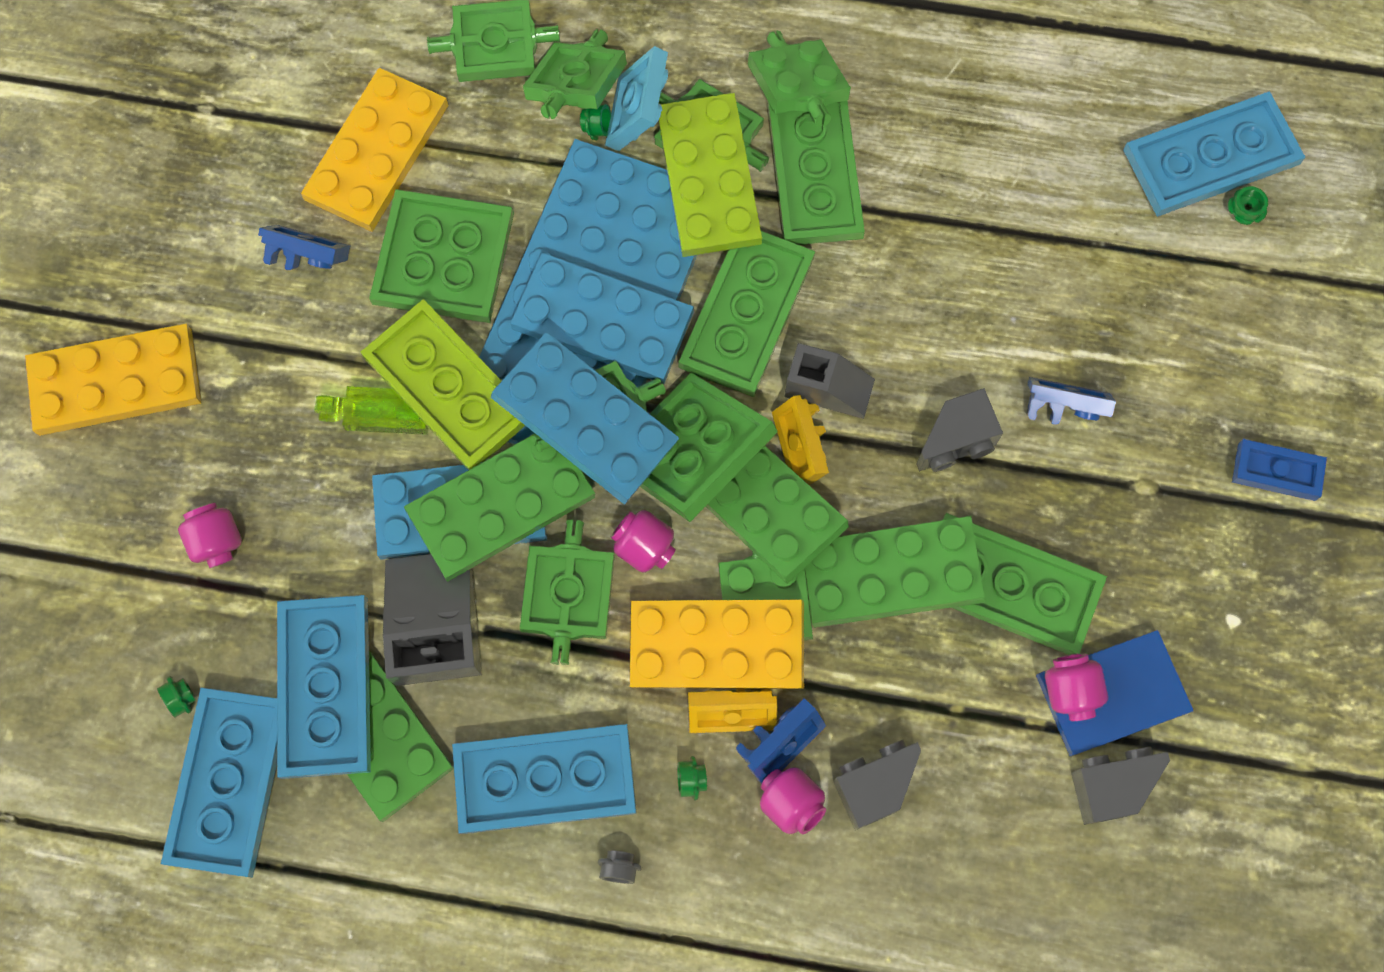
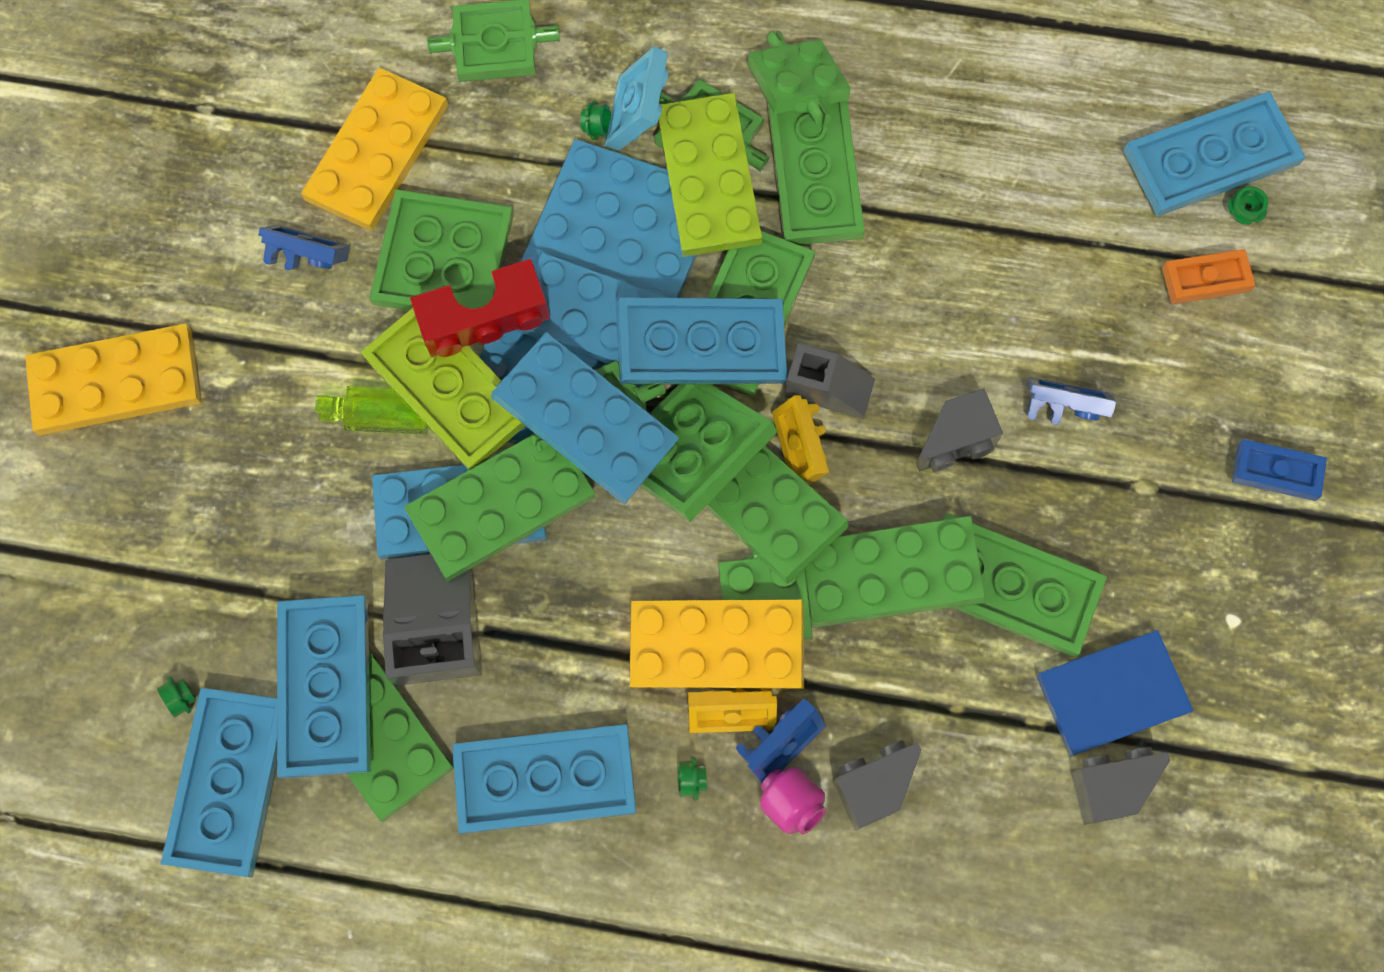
(209, 535): dark pink head -> none
(450, 326): none -> red arch
(567, 592): bright green plate -> none
(575, 75): bright green plate -> none
(618, 867): dark grey plate -> none
(643, 541): dark pink head -> none
(701, 341): none -> dark azure plate
(1076, 686): dark pink head -> none
(1208, 276): none -> orange plate

